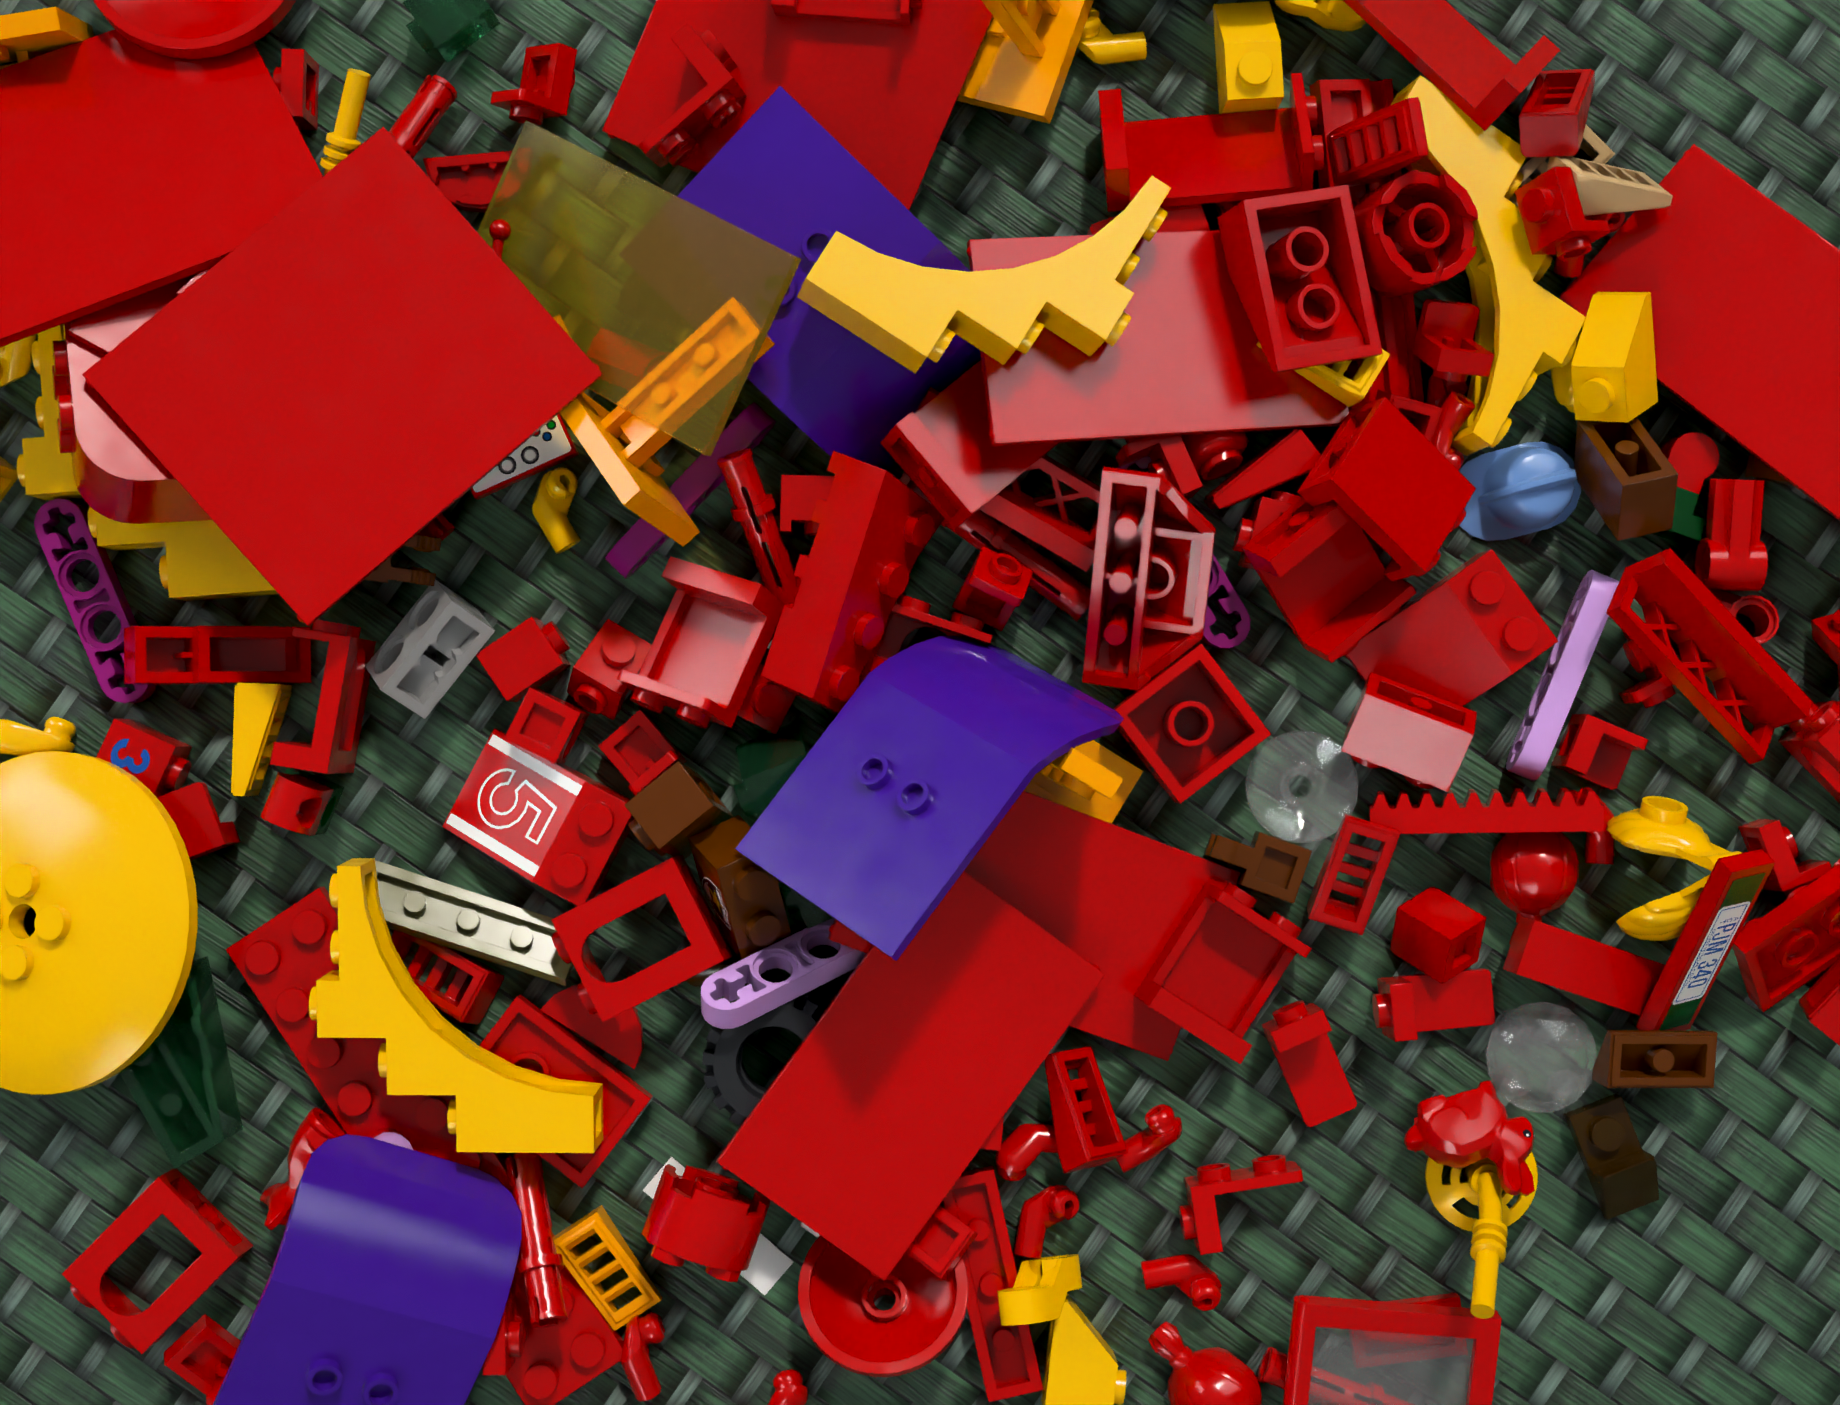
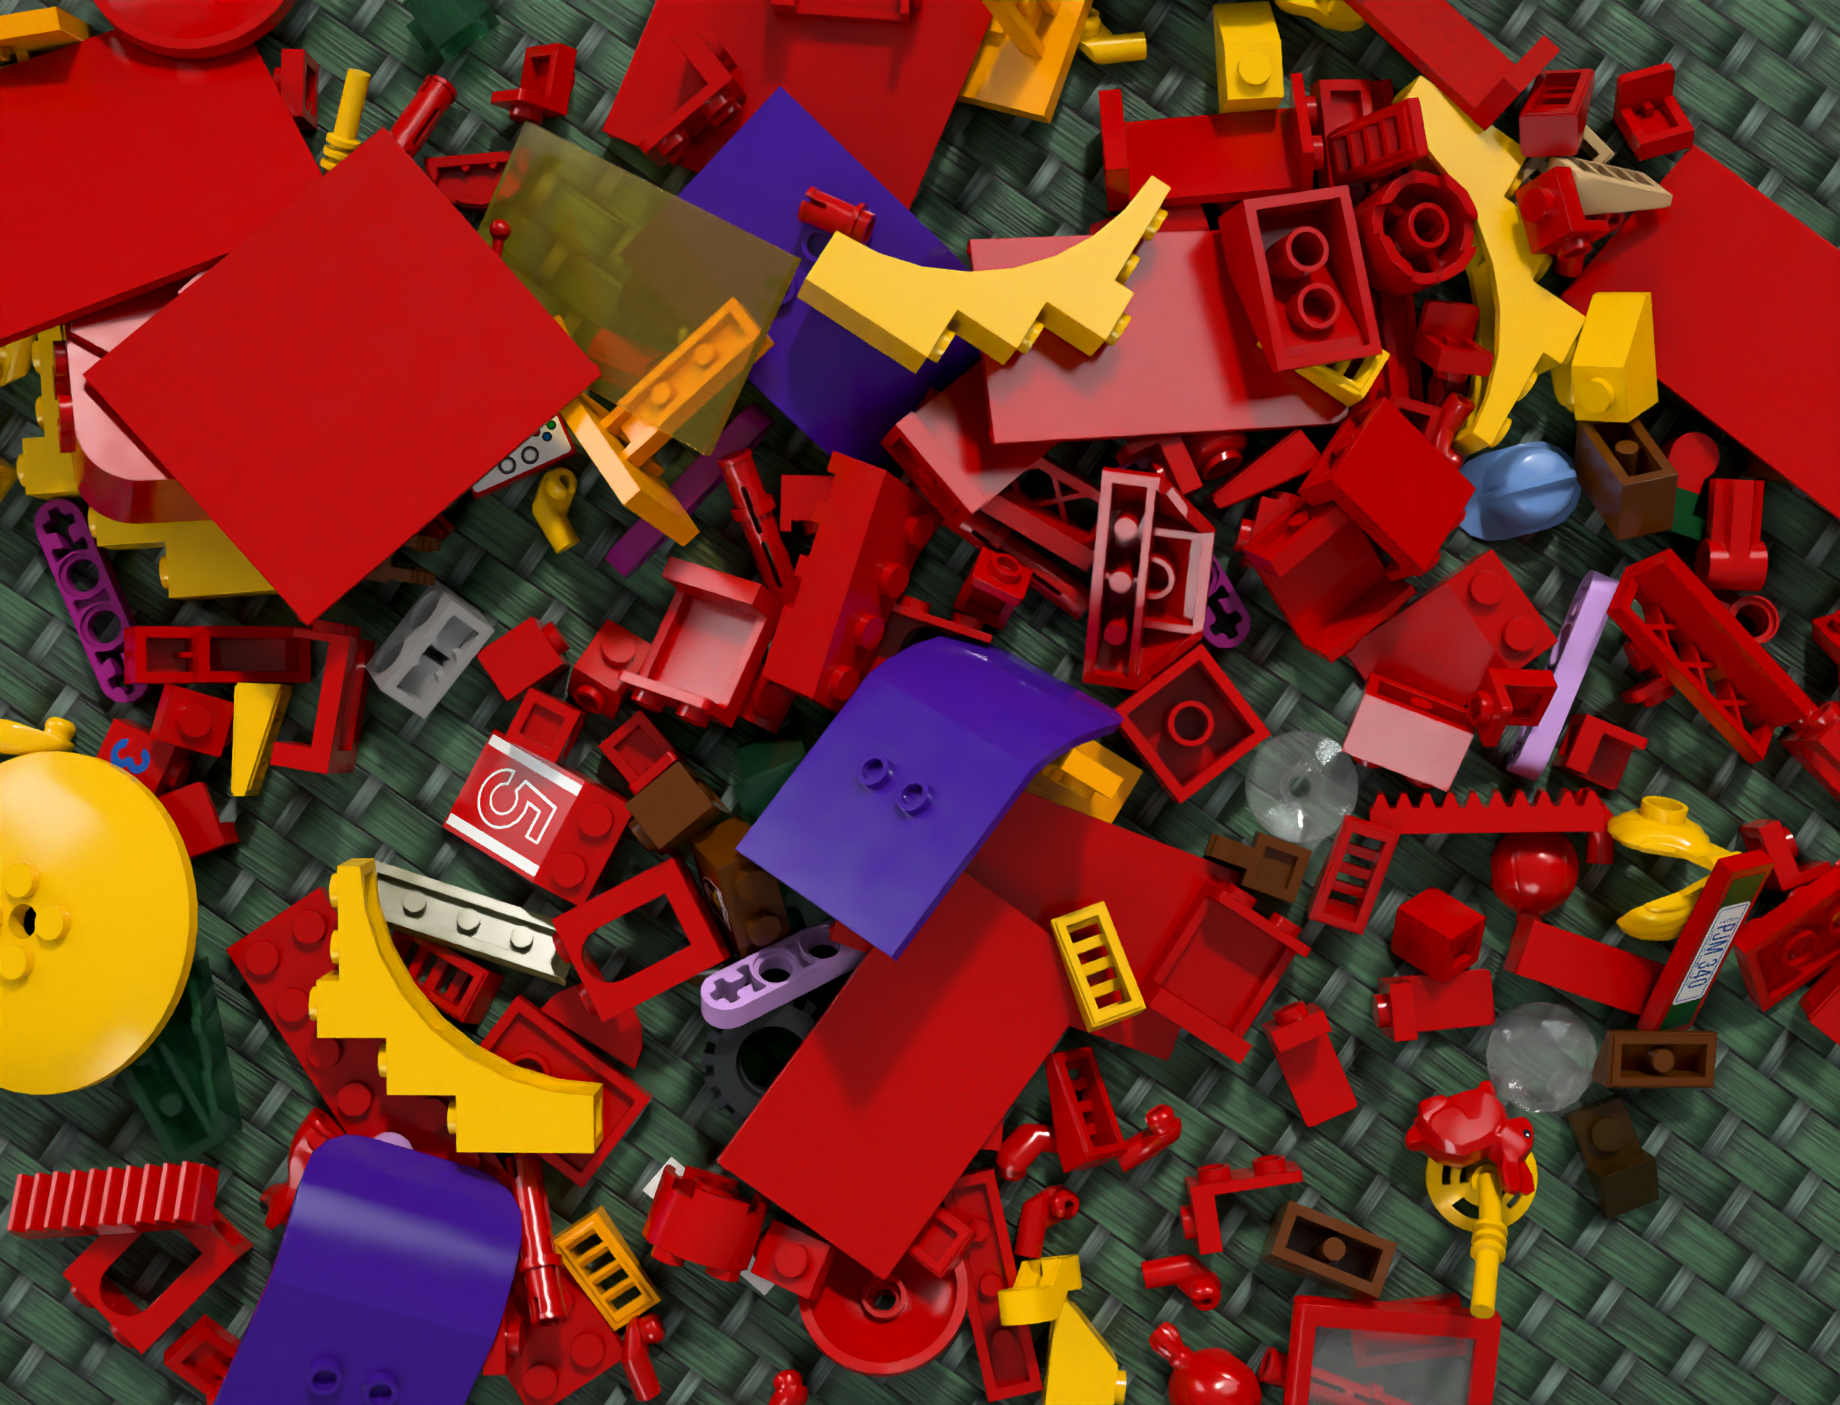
(113, 1201): none -> red gear
(193, 721): none -> red bracket
(302, 802): red leg -> none
(793, 1258): none -> red bracket
(837, 215): none -> red pin
(1124, 979): none -> yellow slope
(1328, 1251): none -> reddish brown brick
(1509, 698): none -> red bracket
(1650, 113): none -> red bracket

